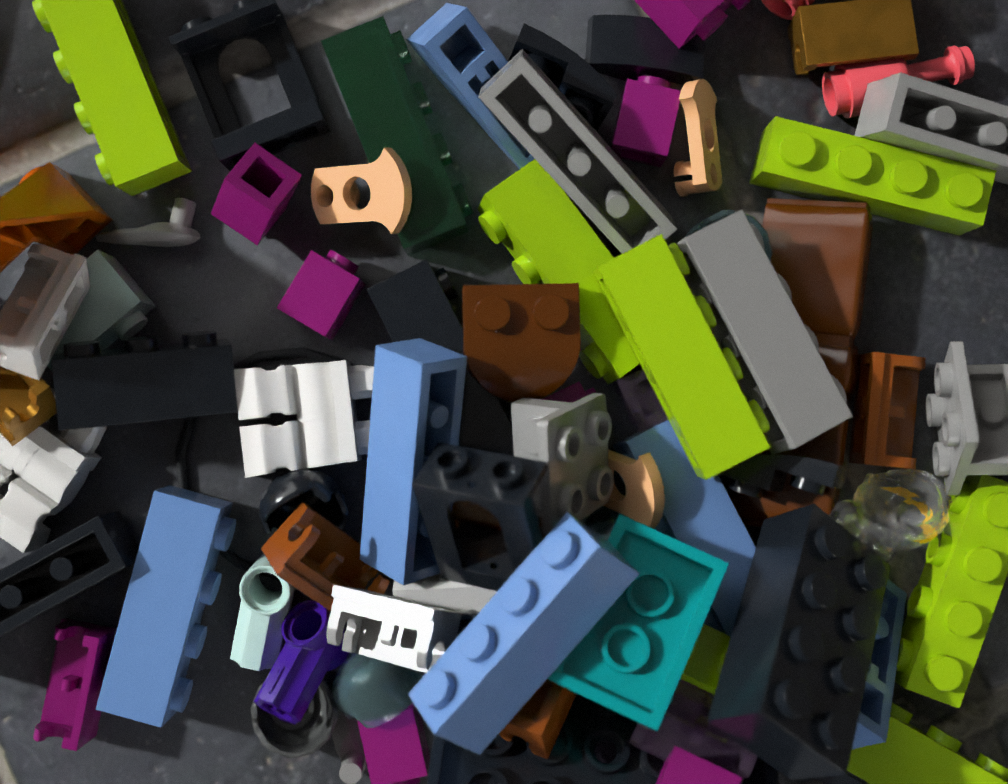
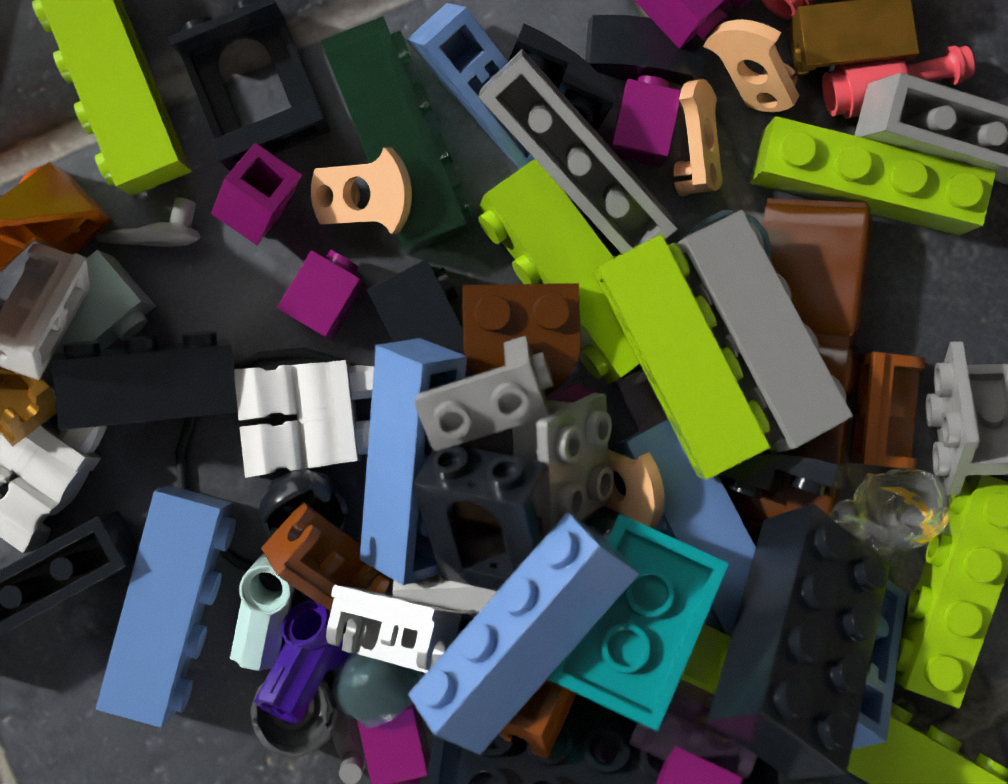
(75, 683): magenta hinge -> none
(487, 400): none -> light grey bracket
(756, 42): none -> light nougat piece

